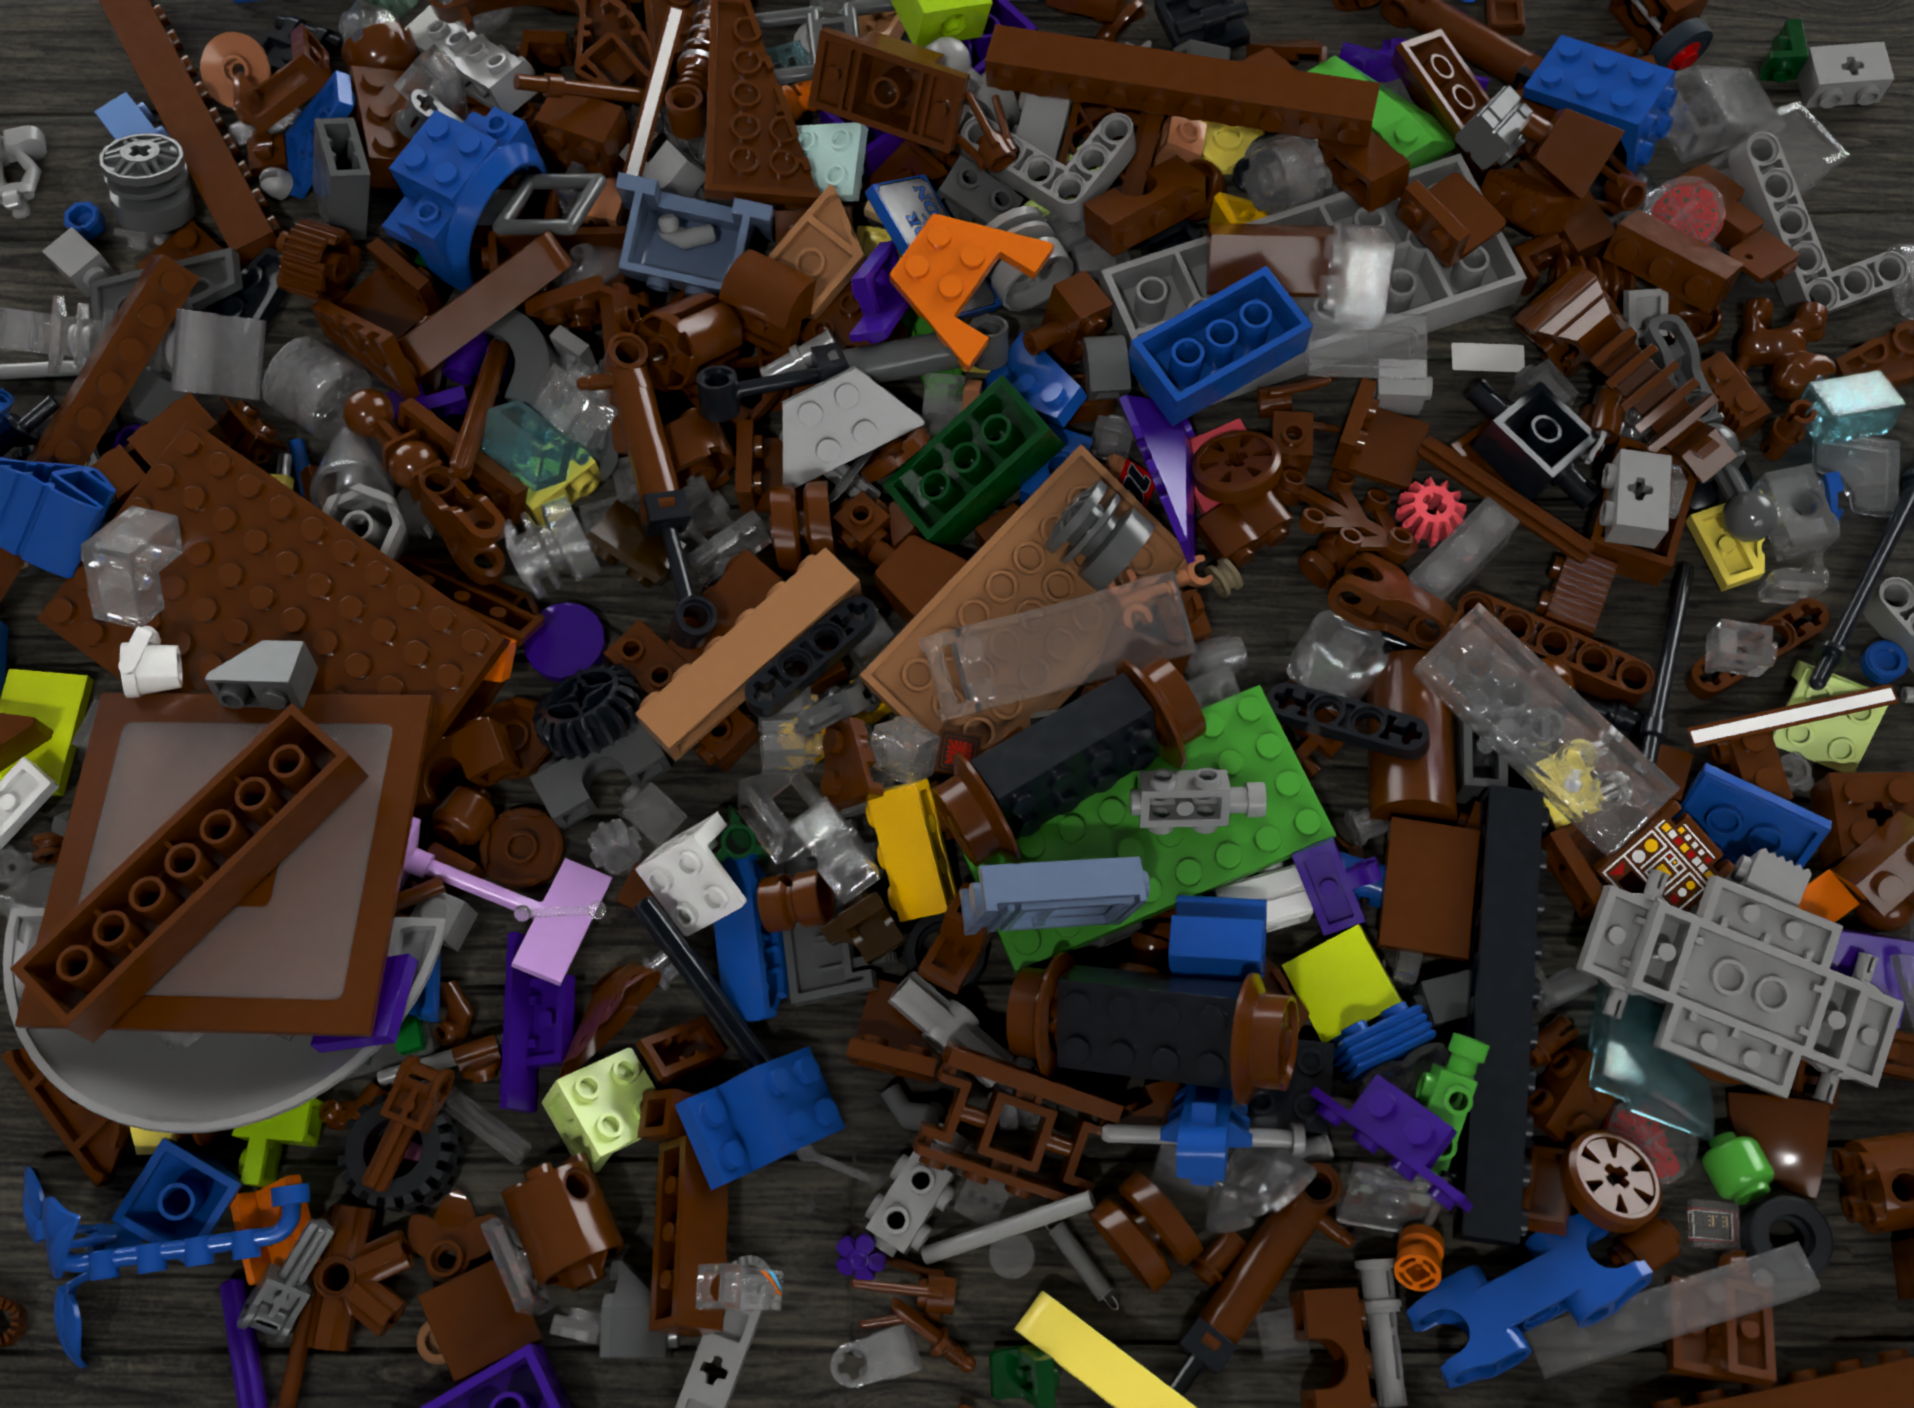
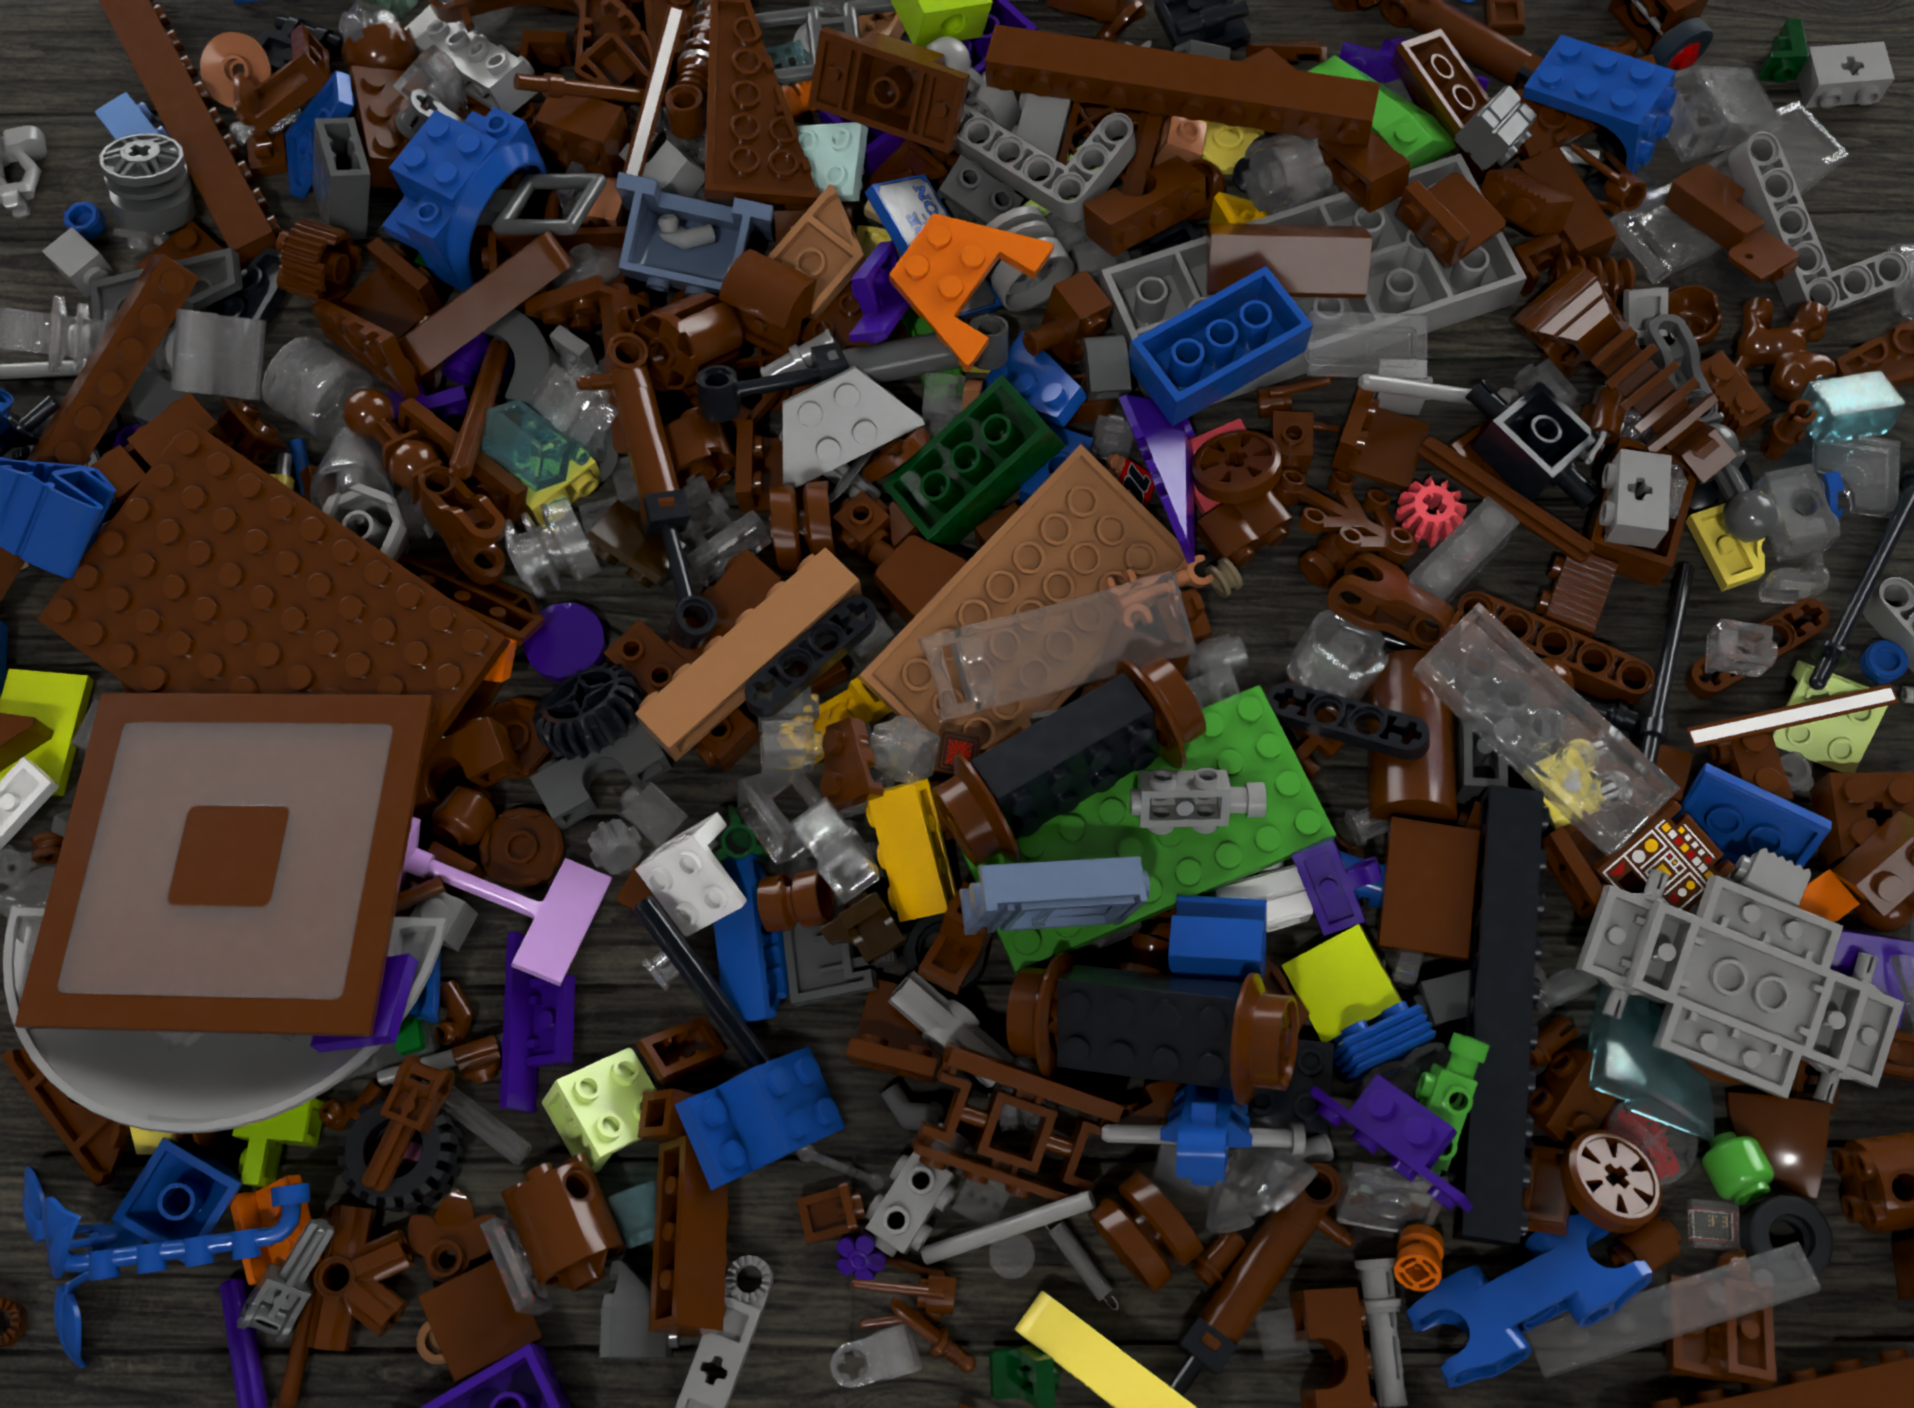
(125, 565): clear brick -> none
(148, 665): white piece -> none
(188, 874): reddish brown brick -> none
(265, 676): dark grey slope -> none
(276, 182): light grey hinge -> none
(579, 1325): clear plate -> none
(595, 910): clear hinge -> none
(612, 1005): reddish brown piece -> none
(635, 1213): none -> clear light blue piece
(739, 1288): clear leg -> none
(831, 1213): none -> reddish brown bracket
(835, 706): dark grey connector -> none
(995, 149): reddish brown plant -> none
(1099, 536): dark grey wheel -> none
(1357, 273): clear piece -> none
(1424, 389): none -> light grey bar
(1487, 357): white sticker -> none
(1570, 148): reddish brown torso -> none
(1673, 260): reddish brown brick -> none
(1689, 206): clear tile -> none

